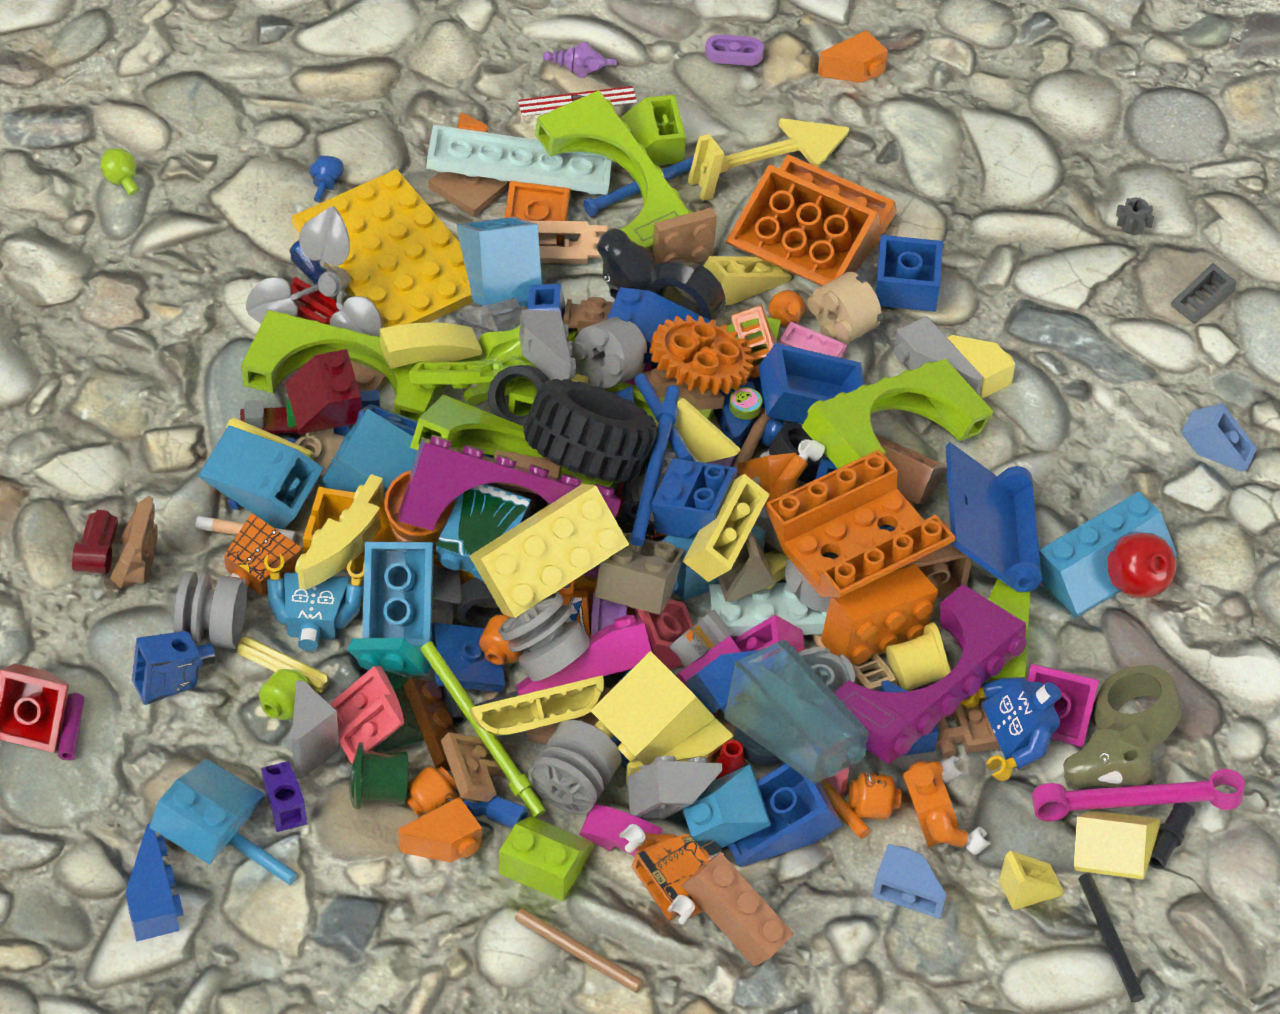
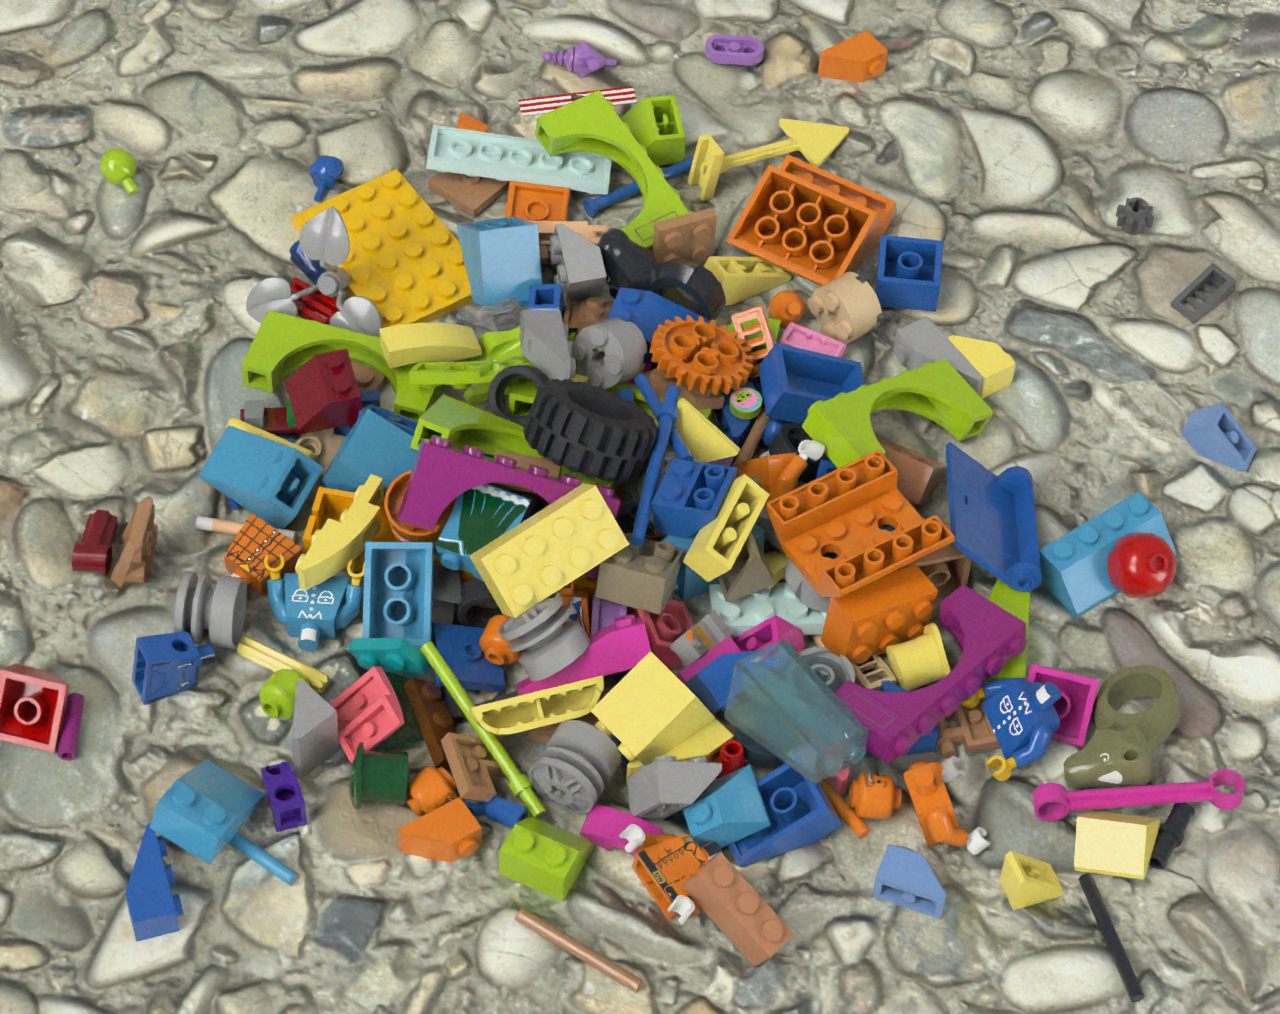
(577, 264): none -> light grey slope

